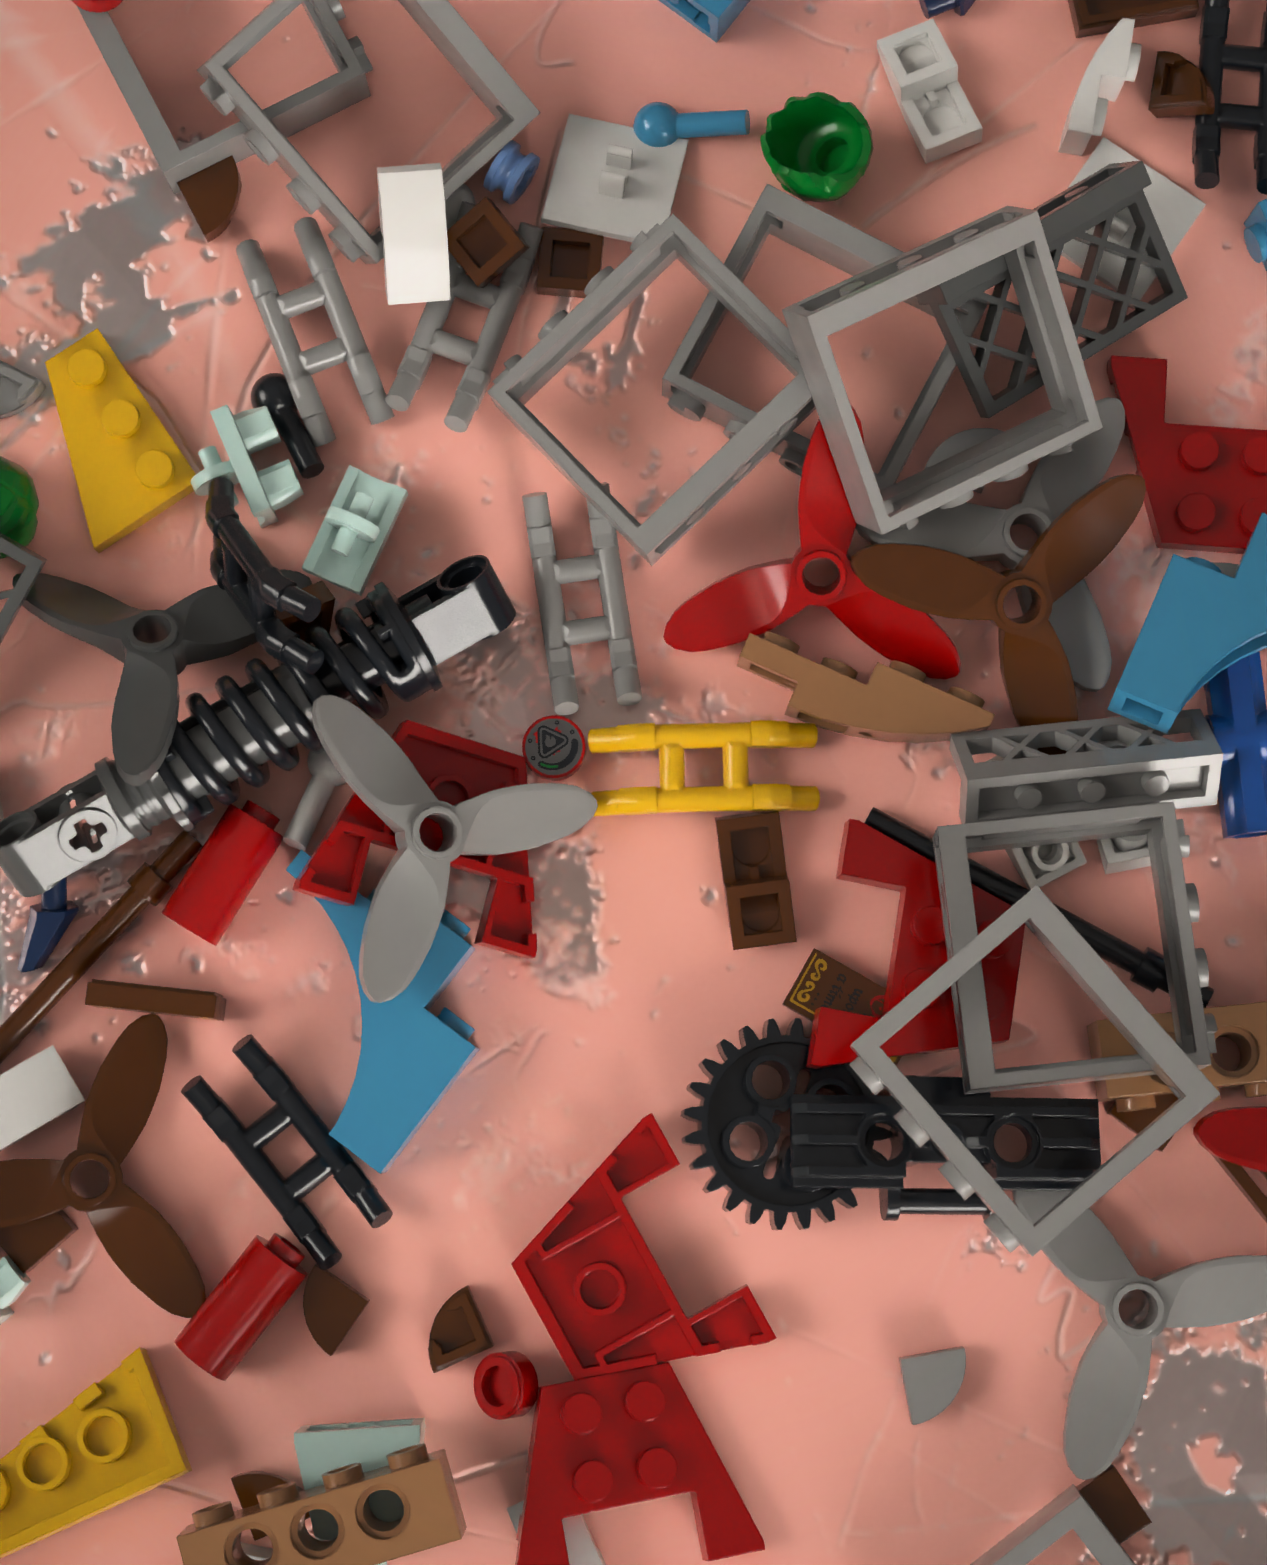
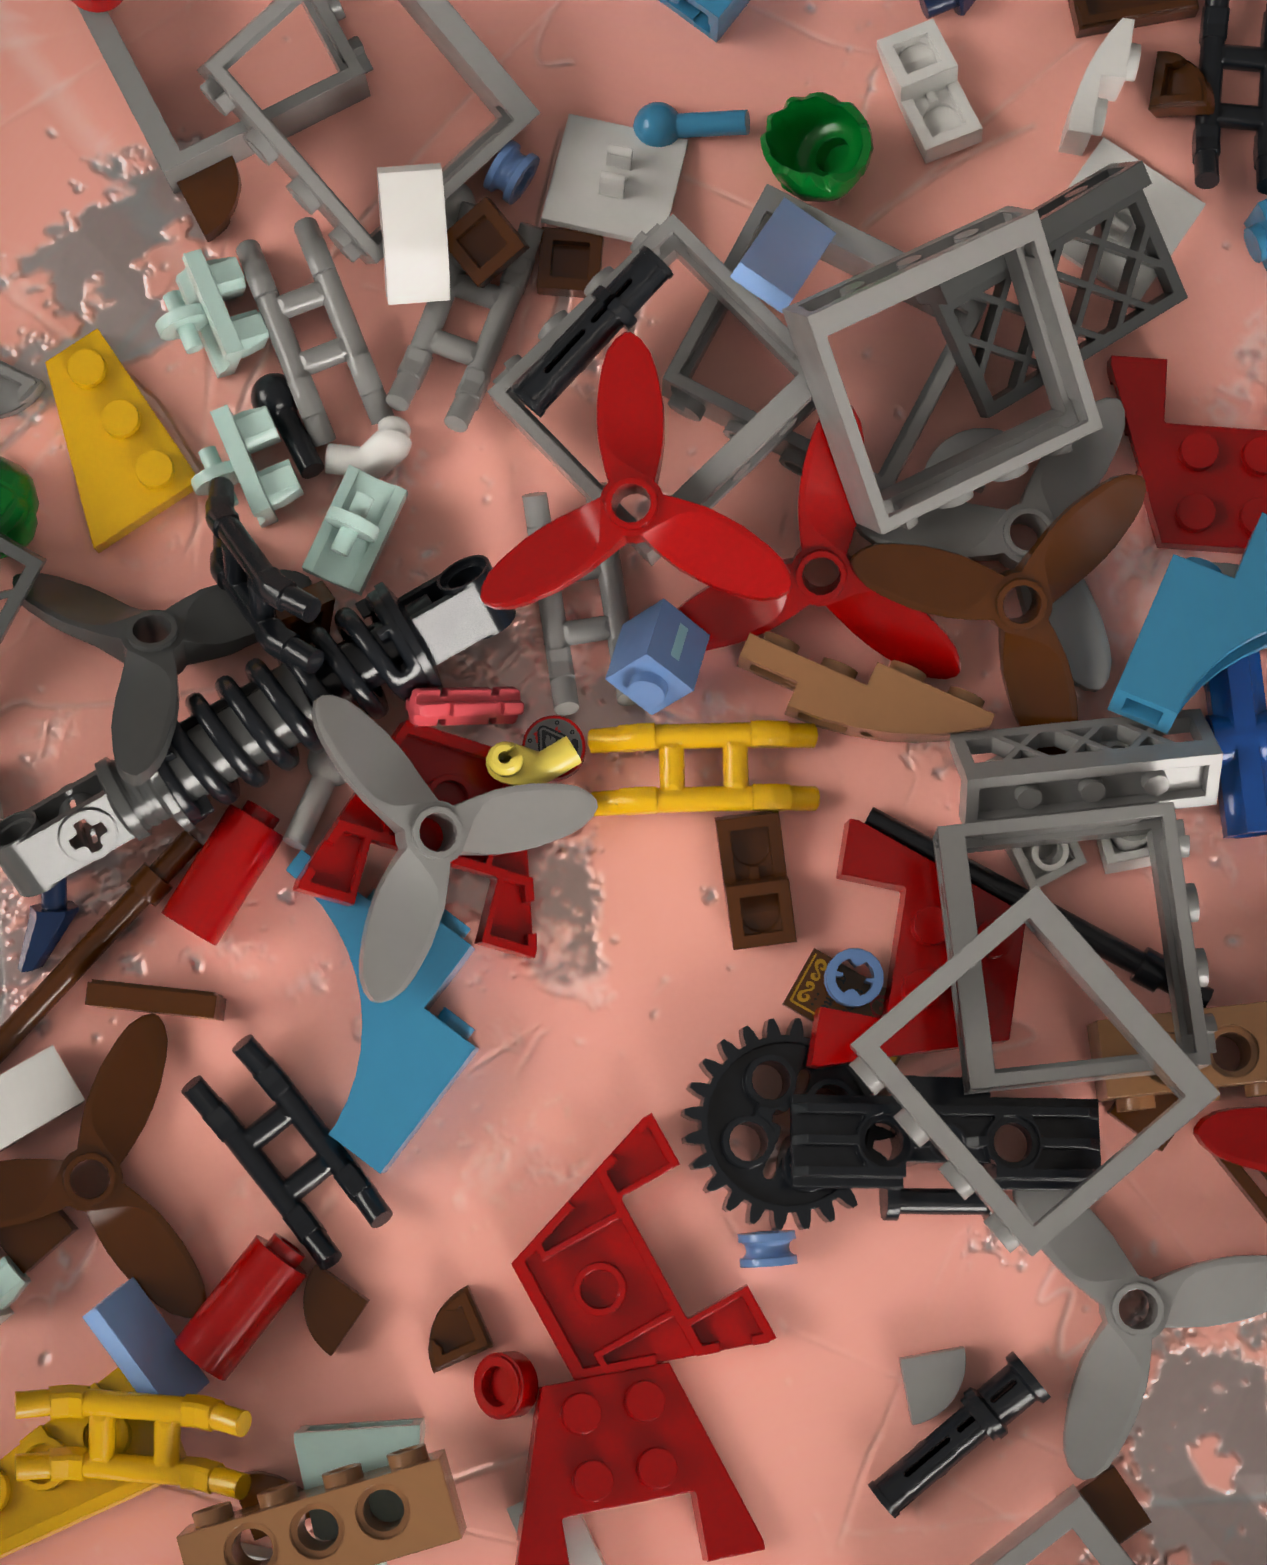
(101, 1459): none -> yellow piece
(143, 1343): none -> light blue tile
(201, 318): none -> light aqua hips
(377, 455): none -> white arm
(464, 706): none -> coral axle
(521, 765): none -> light yellow arm
(593, 330): none -> black pin
(657, 657): none -> medium blue brick
(678, 530): none -> red piece
(767, 1248): none -> medium blue bush
(783, 255): none -> light blue tile
(856, 958): none -> medium blue bush
(983, 1416): none -> black pin

